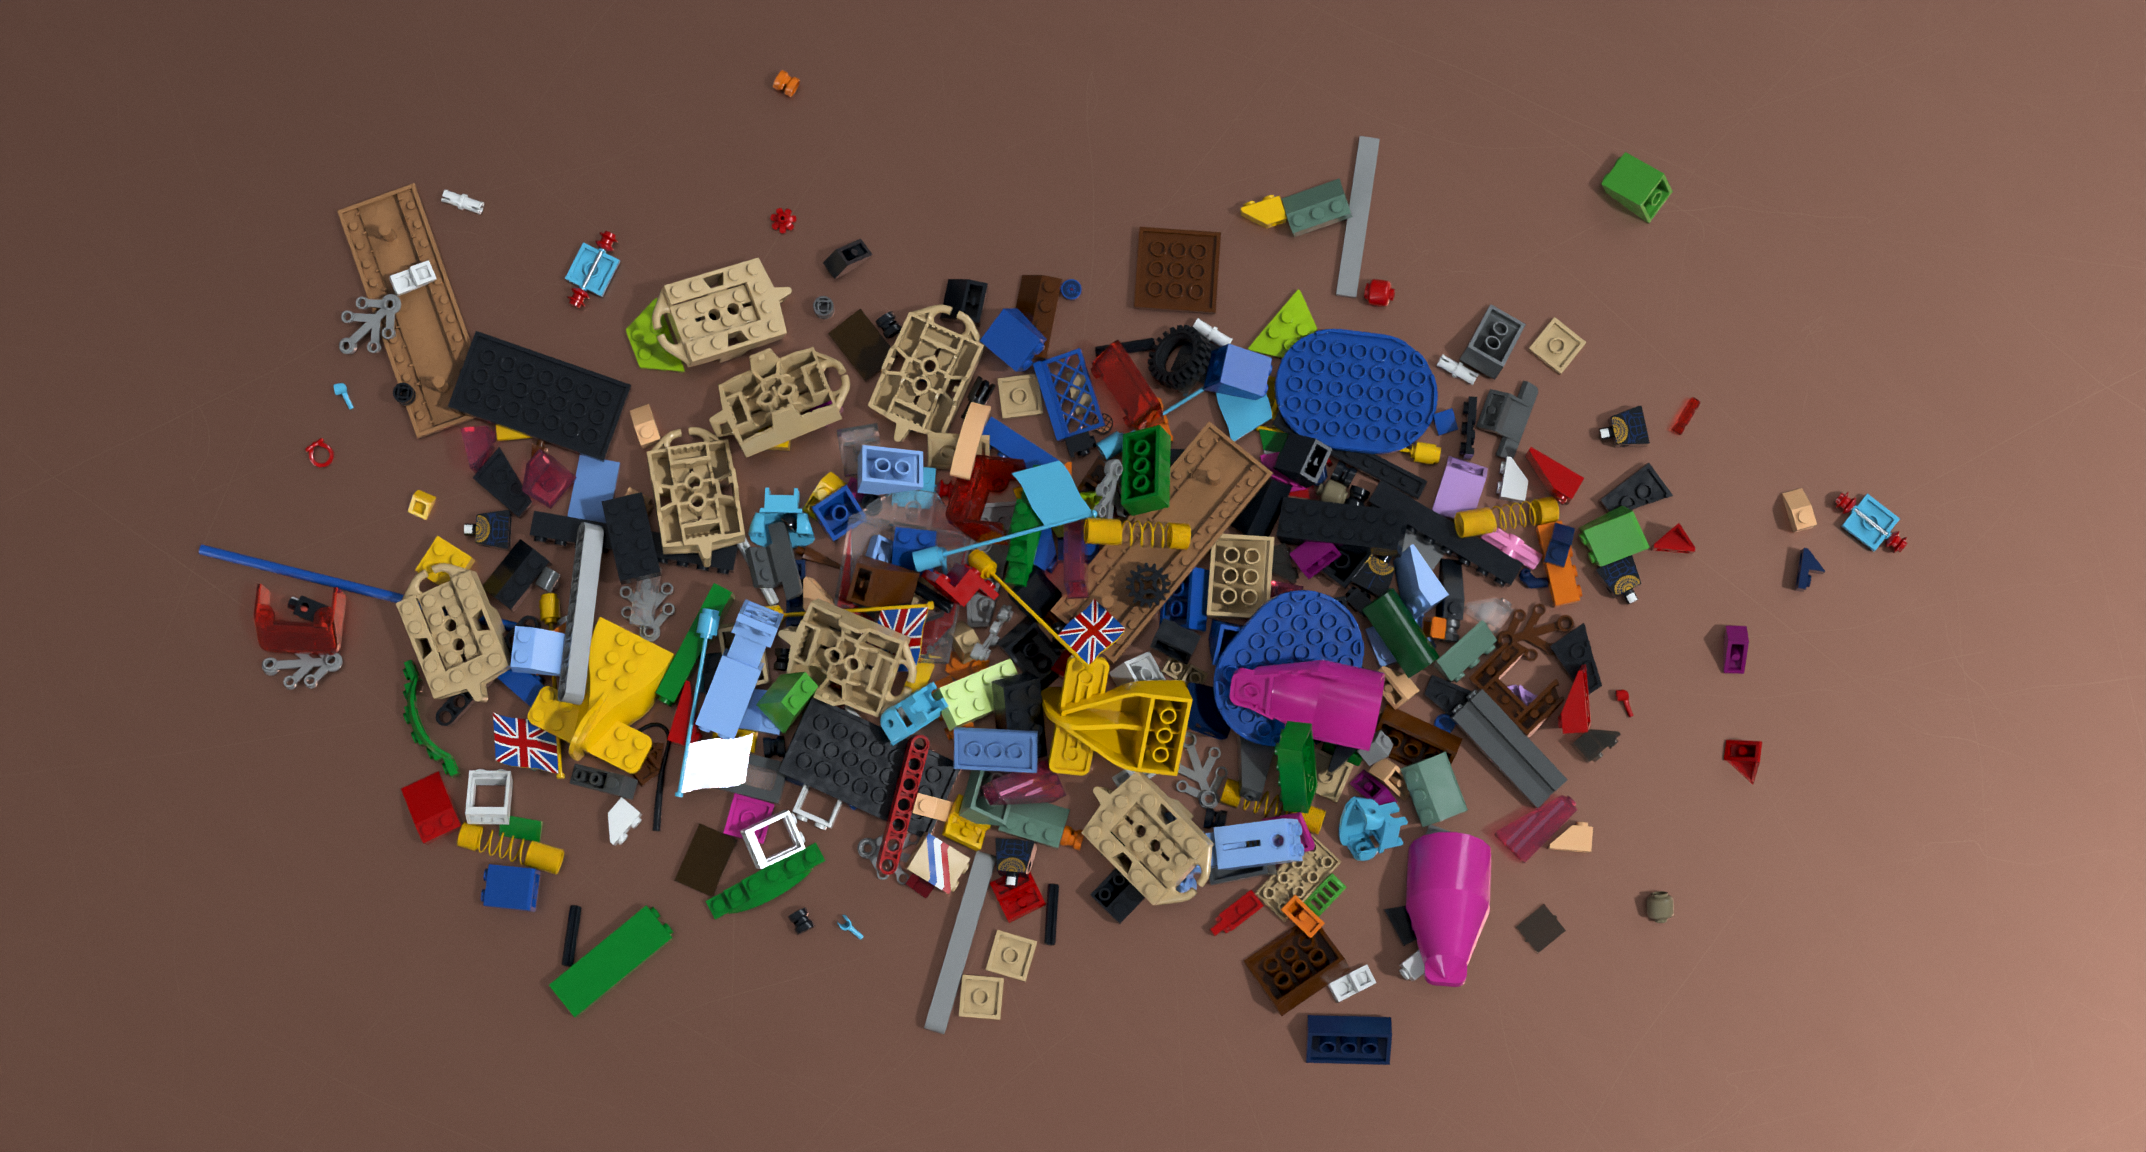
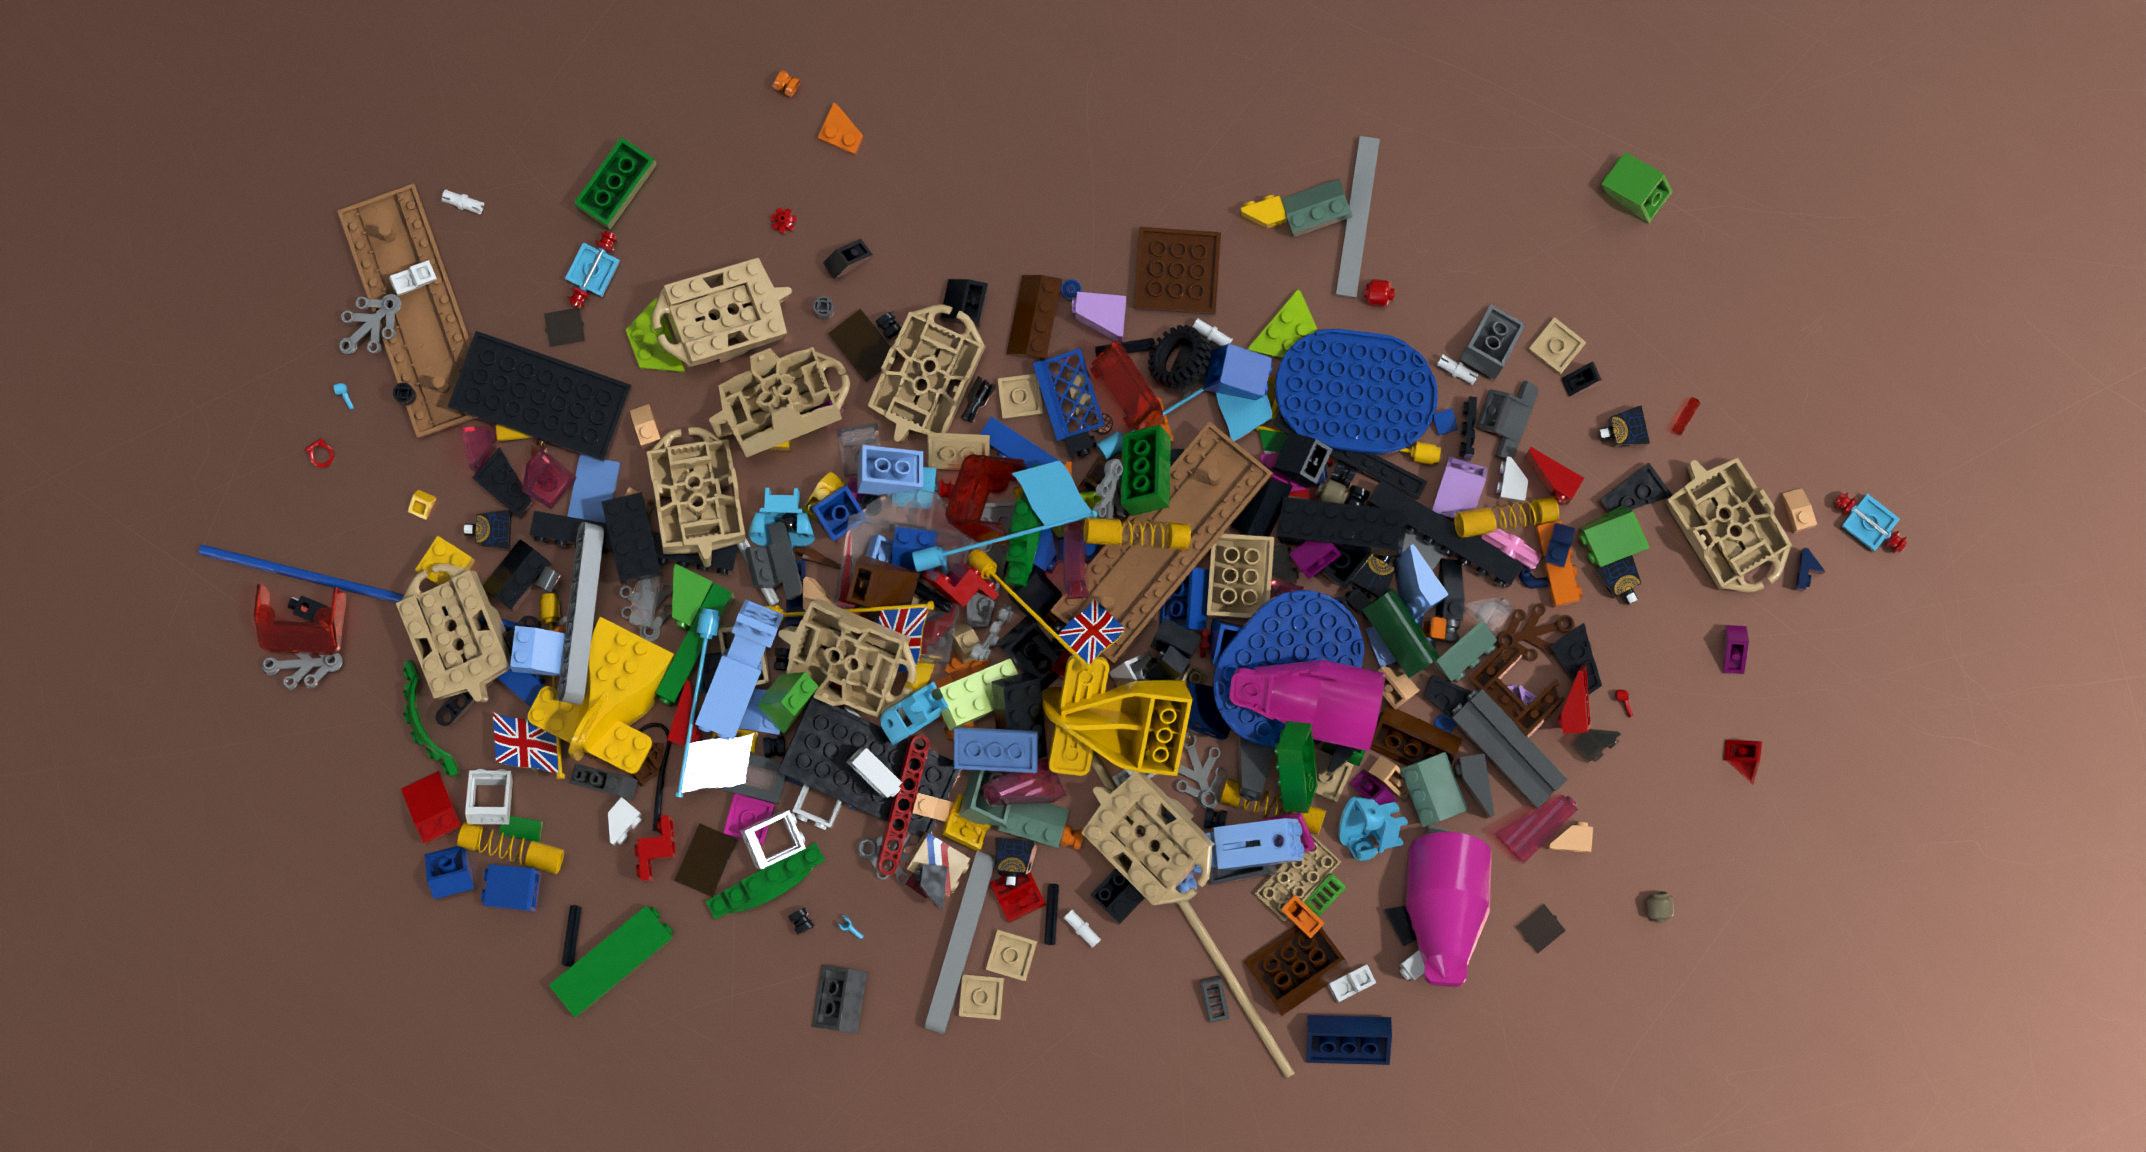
(448, 872): none -> blue slope
(564, 327): none -> clear smoke piece
(615, 183): none -> green brick
(655, 848): none -> red bracket
(688, 596): none -> bright green slope
(839, 999): none -> flat silver slope
(840, 131): none -> orange wing
(874, 772): none -> white window
(932, 881): none -> black slope
(969, 440): light nougat slope -> none
(1014, 339): blue slope -> none
(1082, 928): none -> white pin
(1101, 312): none -> lavender slope
(1153, 578): black gear -> none
(1166, 665): none -> black brick
(1205, 633): none -> red piece
(1213, 951): none -> tan piece
(1221, 997): none -> dark grey slope
(1237, 913): red hinge -> none
(1379, 748): light grey brick -> none
(1474, 778): none -> dark grey slope
(1582, 379): none -> black slope
(1674, 541): red slope -> none
(1759, 534): none -> tan piece

